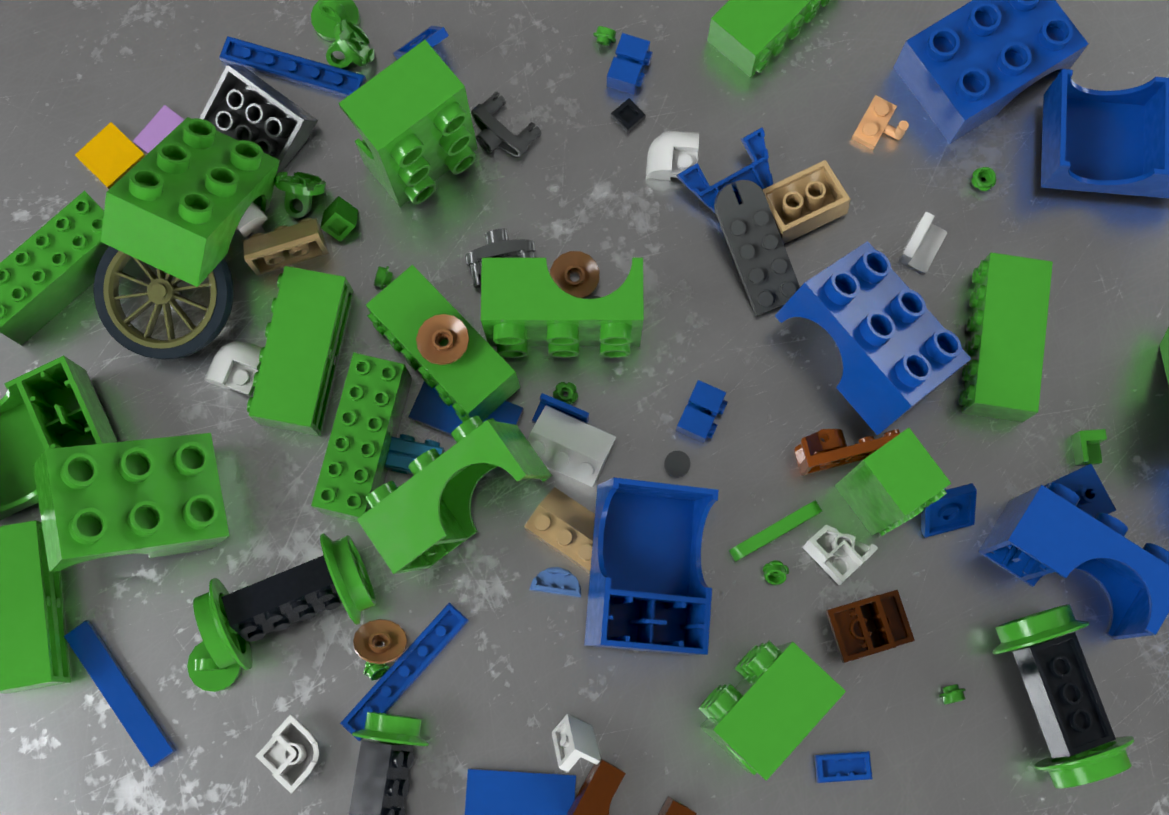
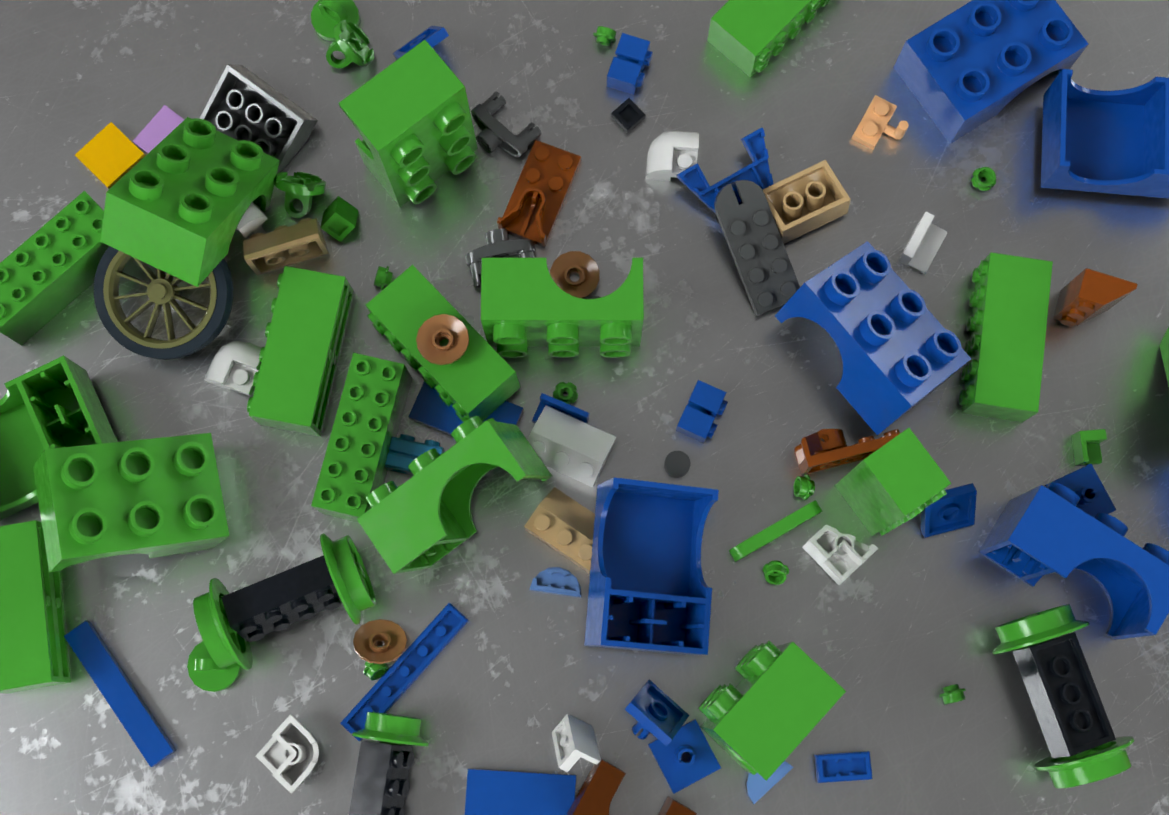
(291, 67): blue tile -> none
(539, 193): none -> dark orange plate
(656, 714): none -> blue tile
(685, 757): none -> blue tile
(759, 787): none -> medium blue tile
(803, 487): none -> bright green plate
(870, 626): reddish brown bracket -> none
(1090, 296): none -> dark orange slope

